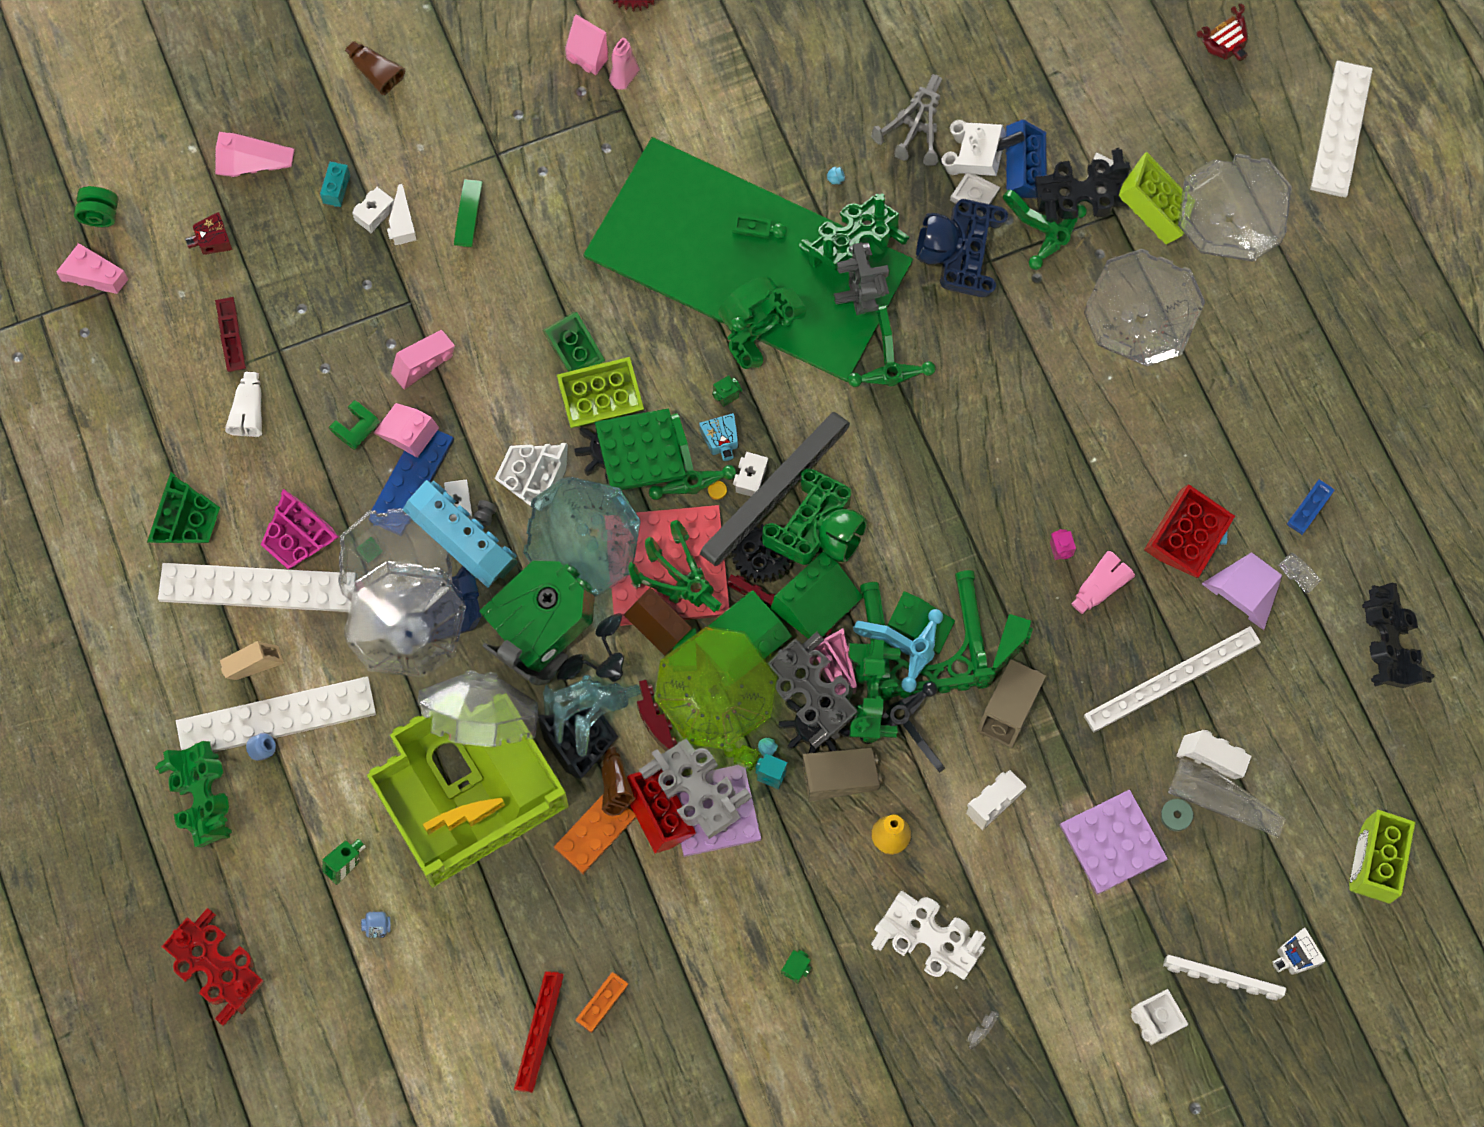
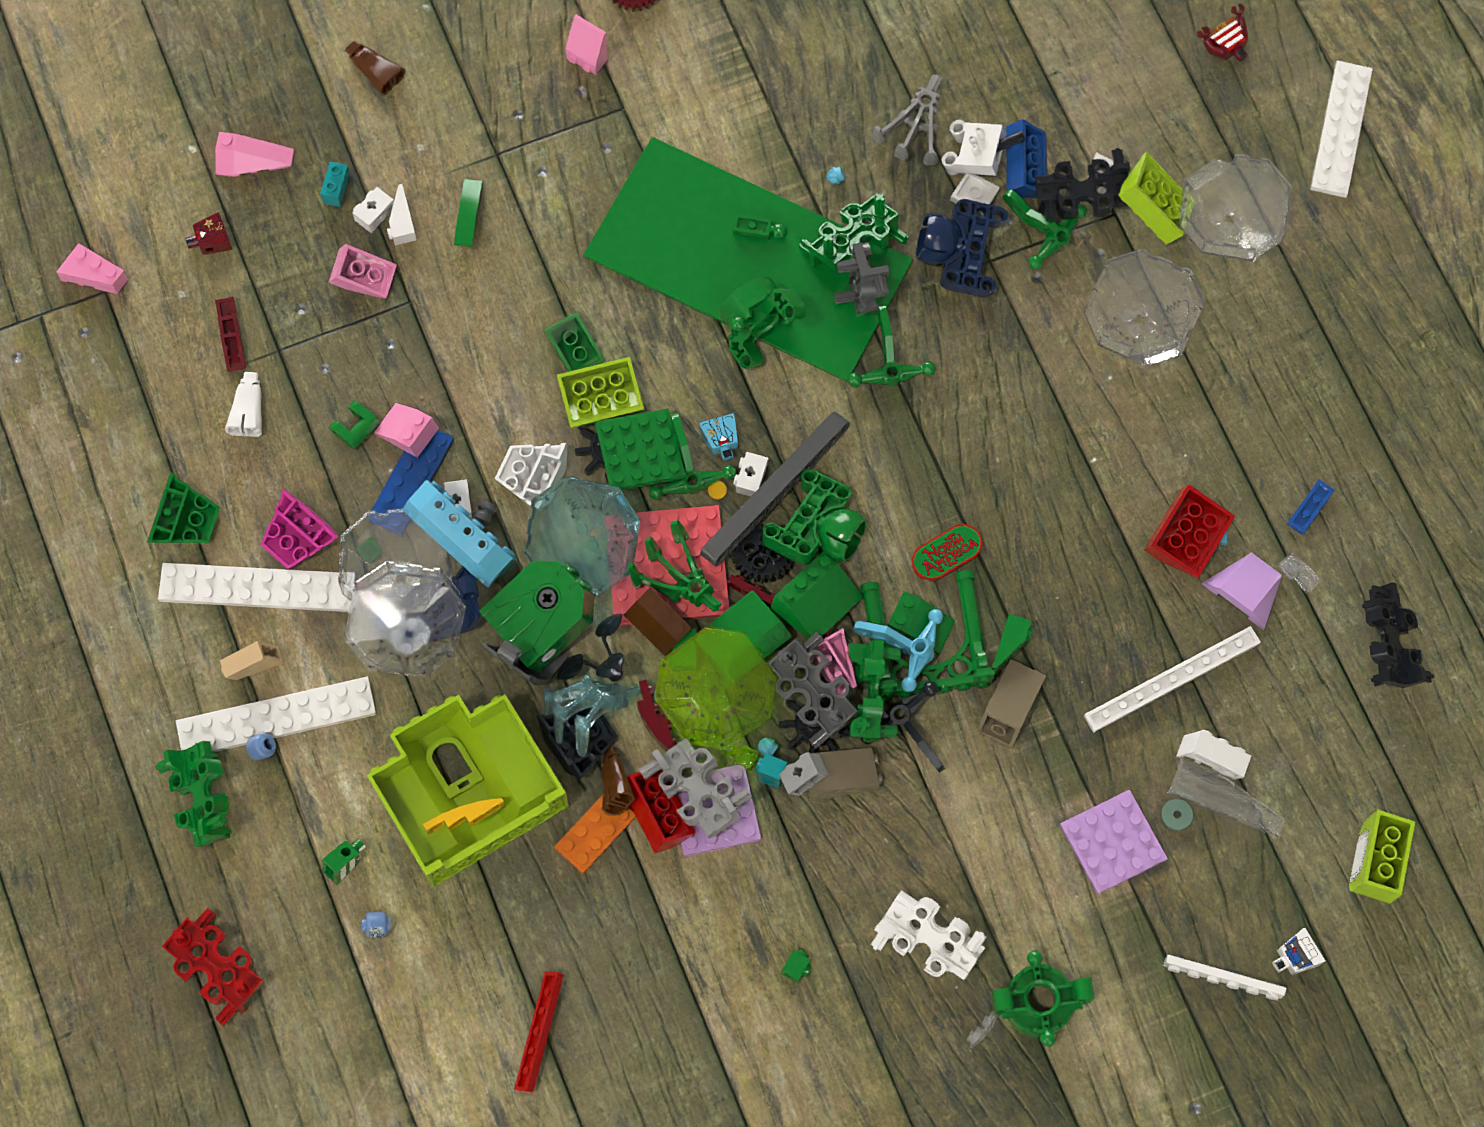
(96, 206): green wheel -> none
(362, 272): none -> bright pink slope
(421, 358): bright pink wedge -> none
(479, 710): clear windscreen -> none
(601, 1002): orange plate -> none
(624, 65): bright pink piece -> none
(726, 390): green brick -> none
(803, 774): none -> light grey brick
(891, 834): yellow cone -> none
(946, 552): none -> tile
(995, 799): white wedge -> none
(1014, 1004): none -> green piece
(1062, 544): dark pink brick -> none
(1102, 582): bright pink piece -> none
(1158, 1017): white plate -> none

